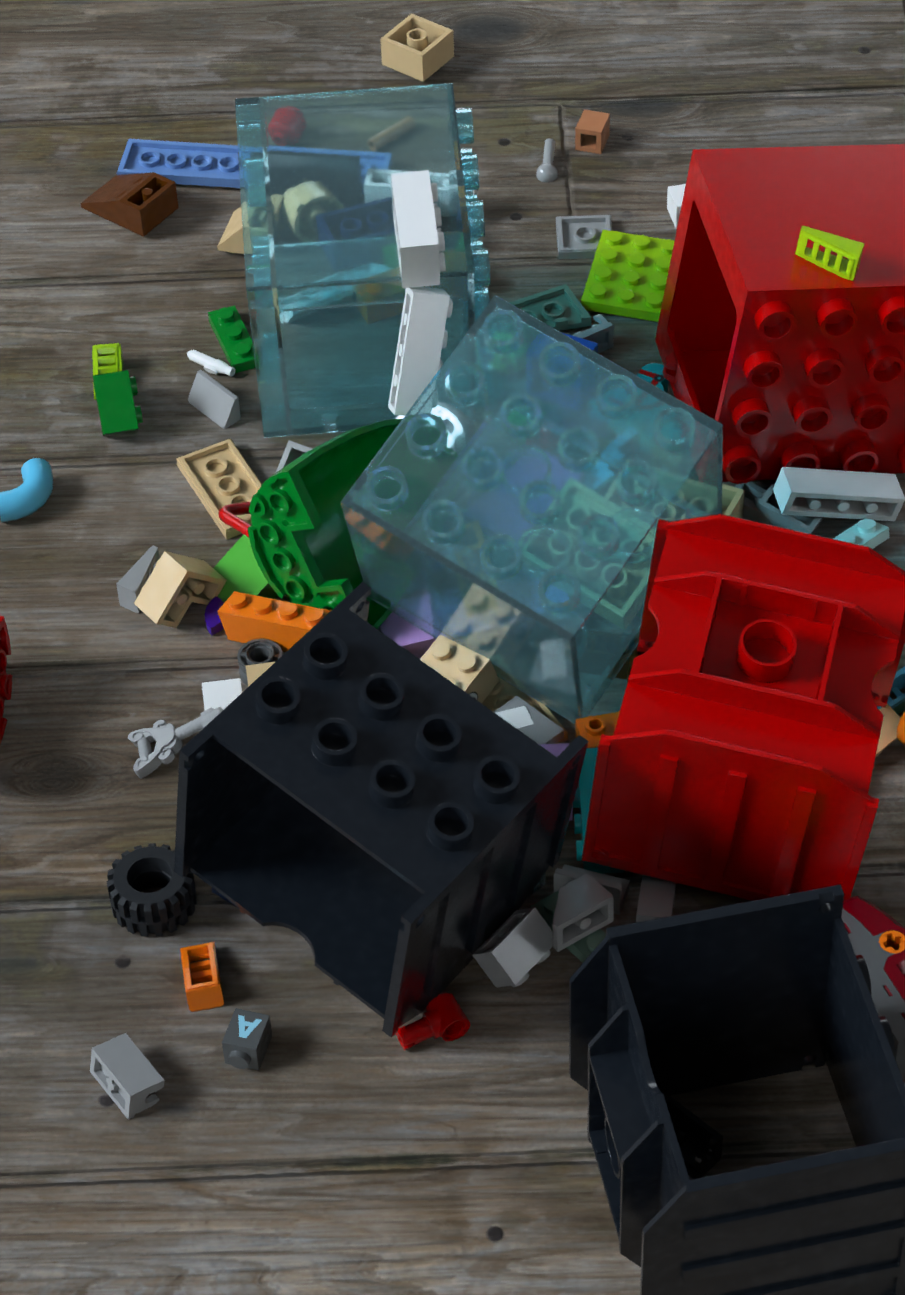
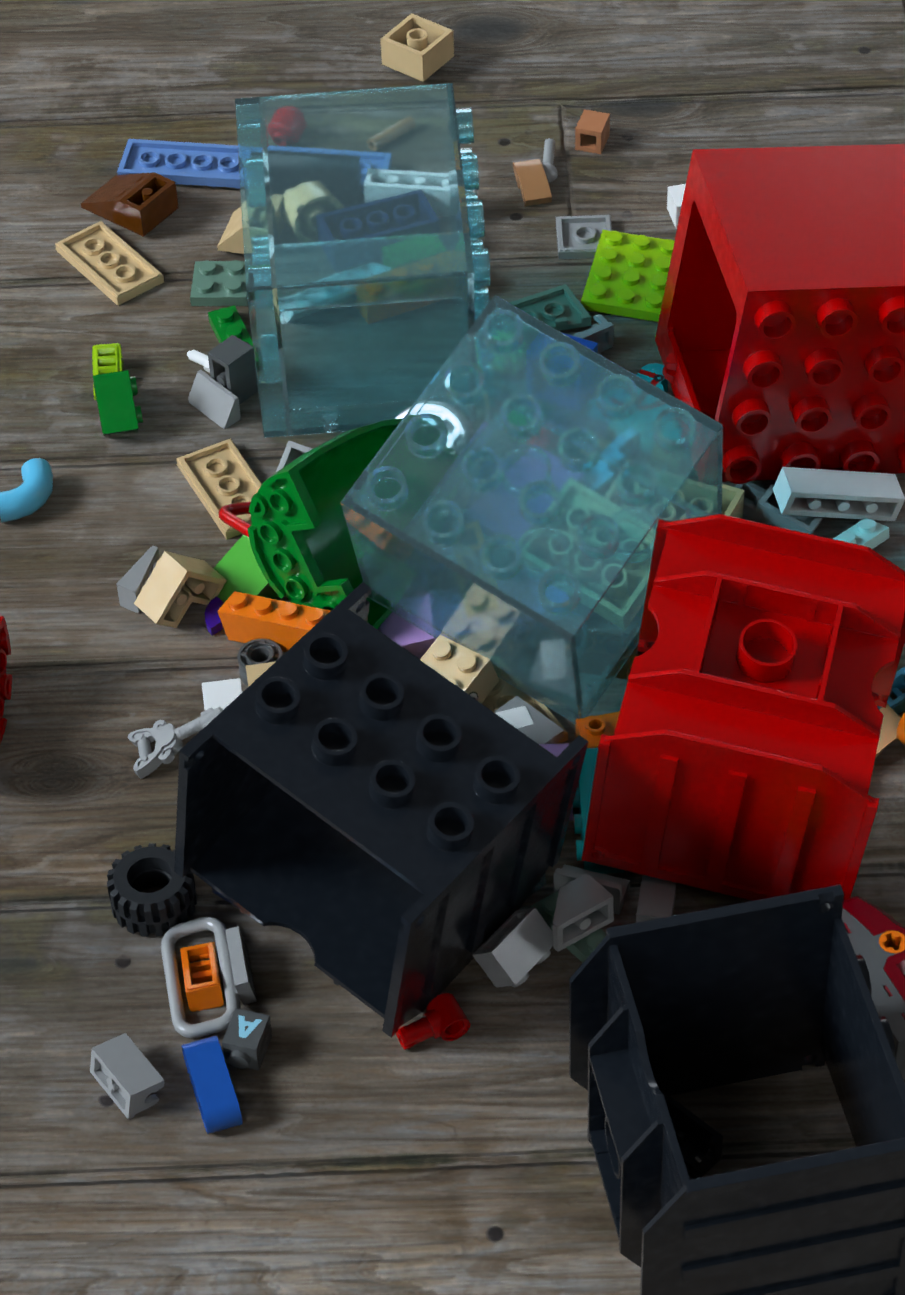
(109, 263): none -> tan tile
(212, 1084): none -> blue beam
(219, 283): none -> sand green plate
(234, 367): none -> dark grey brick
(234, 969): none -> light grey bar
(416, 229): white brick -> none
(419, 345): white brick -> none
(532, 182): none -> medium nougat slope
(842, 246): lime slope -> none

